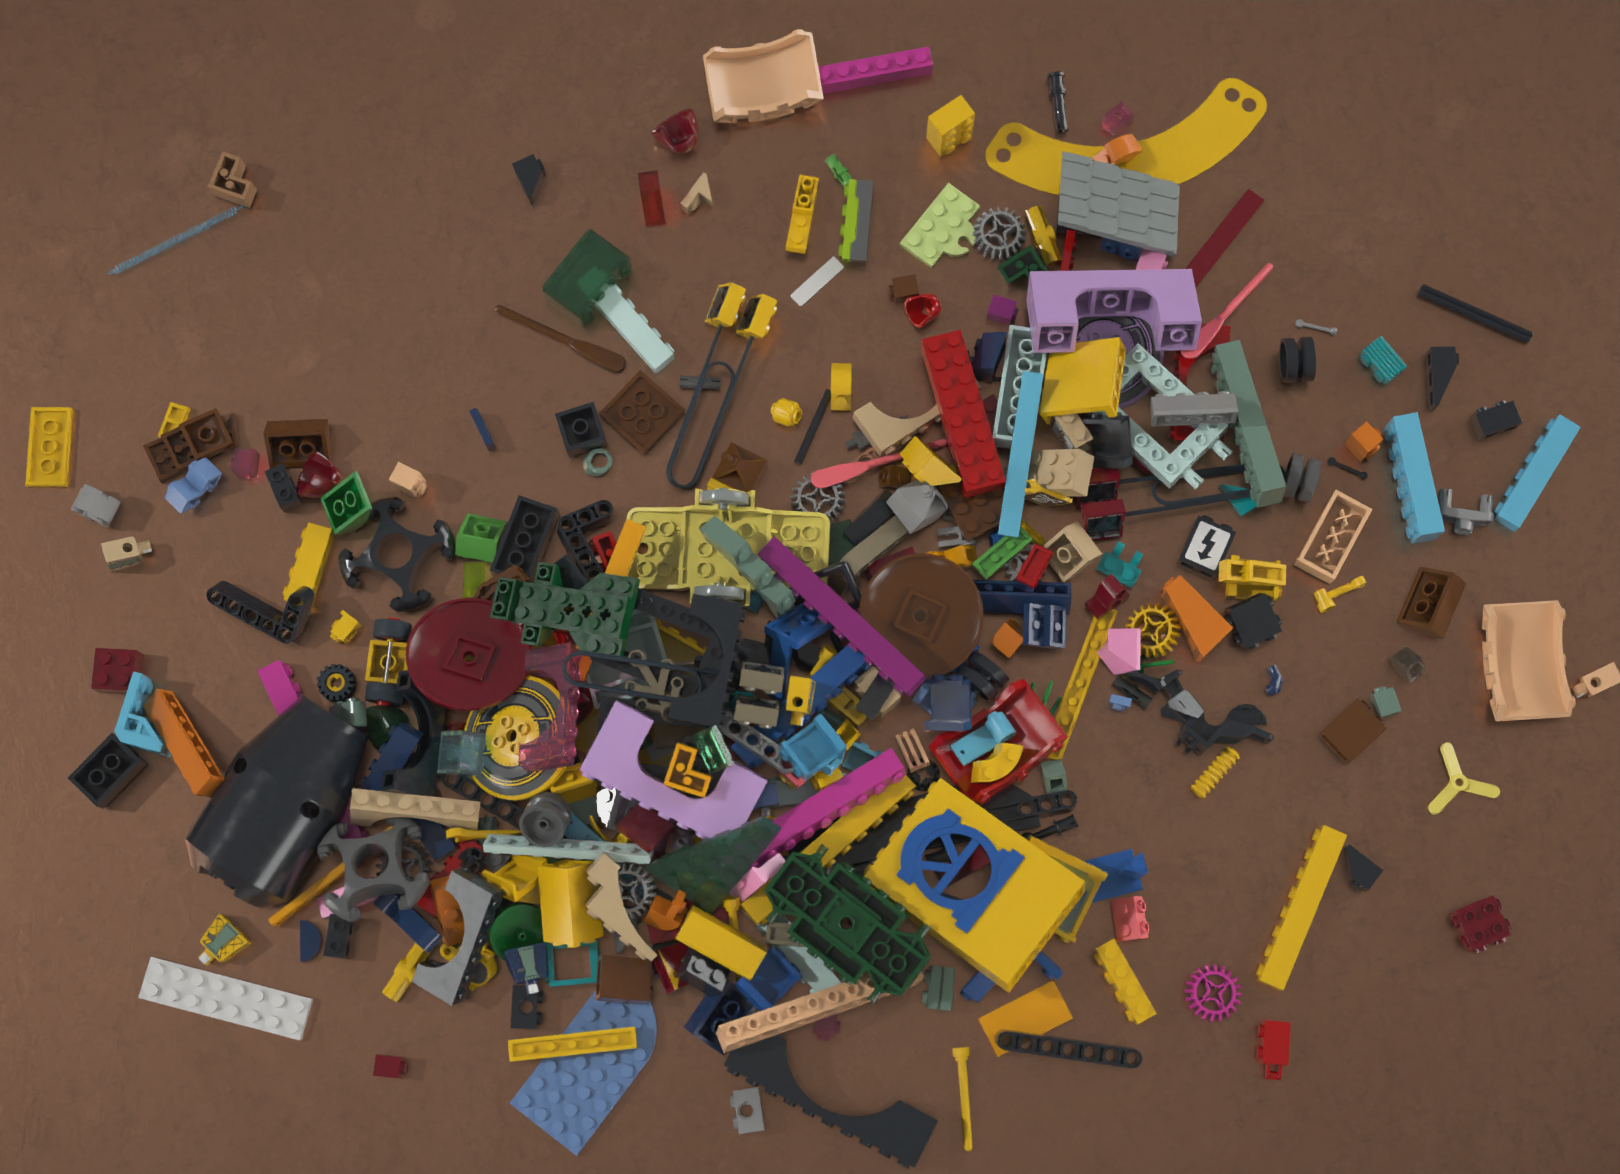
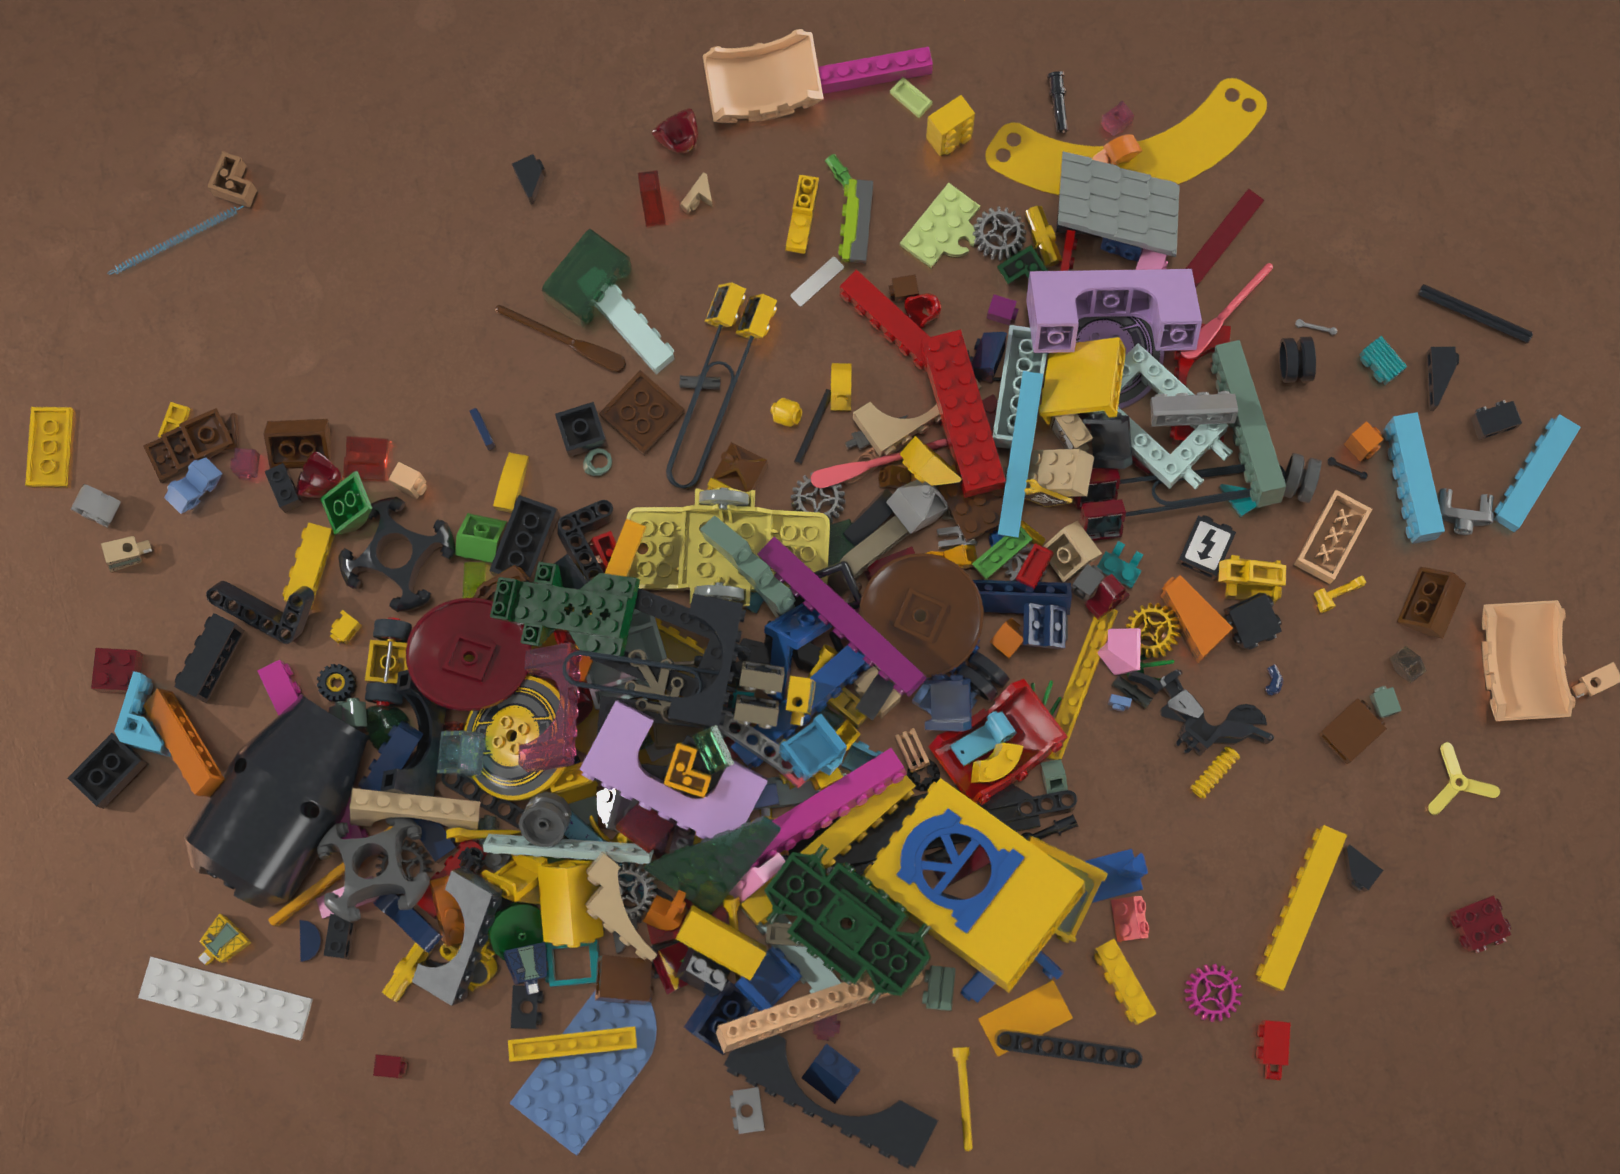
(209, 657): none -> black brick
(366, 456): none -> clear red slope
(511, 482): none -> yellow slope
(830, 1073): none -> dark blue slope
(884, 316): none -> red brick
(911, 97): none -> yellowish green tile
(1087, 582): none -> dark grey brick

